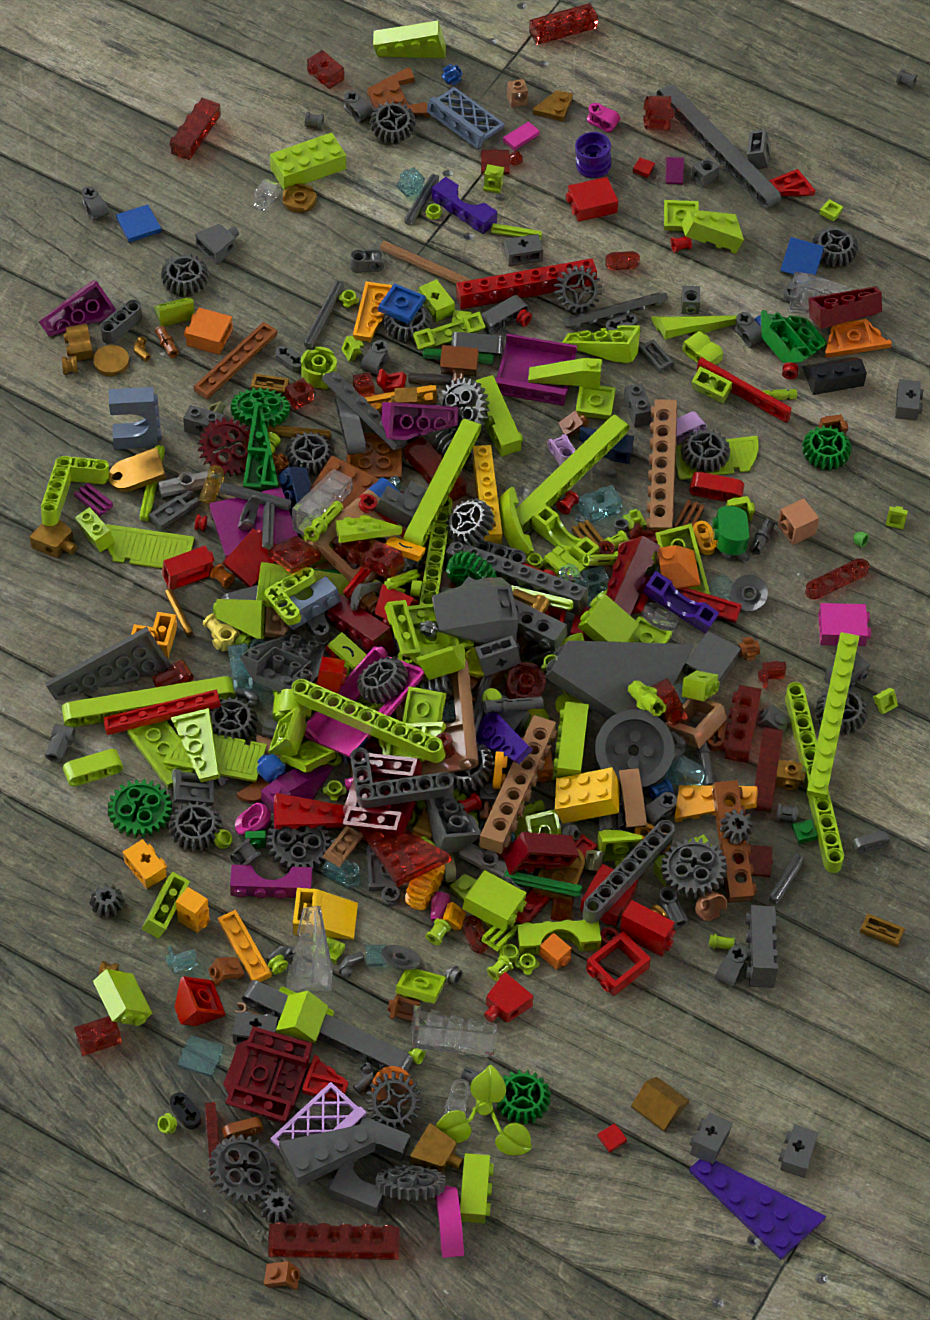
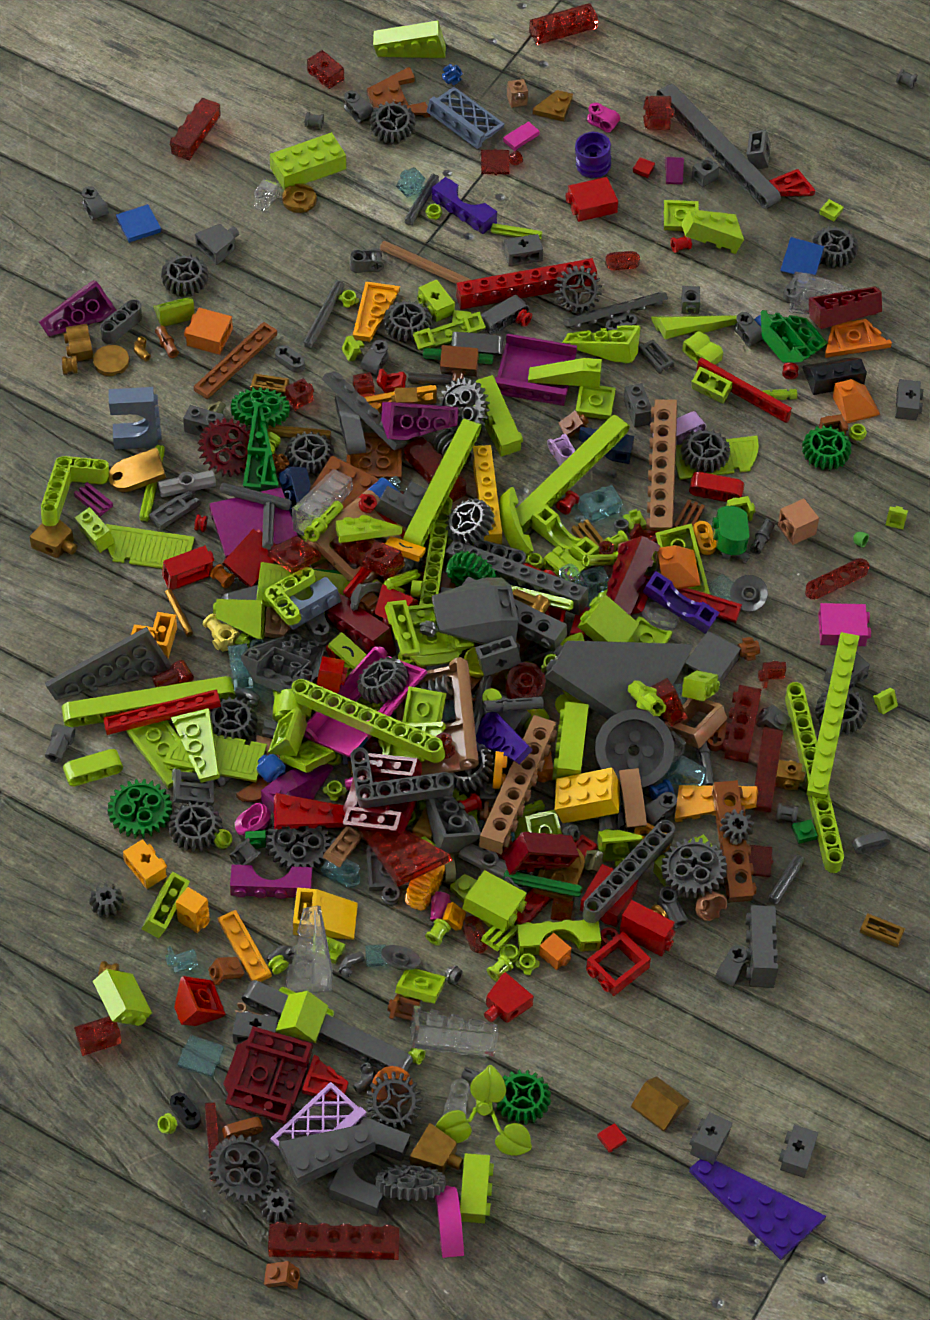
(211, 486): clear yellow piece -> none
(251, 510): dark grey helmet -> none
(316, 364): lime brick -> none
(401, 303): blue tile -> none
(443, 661): lime slope -> none
(493, 178): lime brick -> none
(721, 942): lime pin -> none
(854, 401): none -> orange slope
(857, 432): none -> lime plate

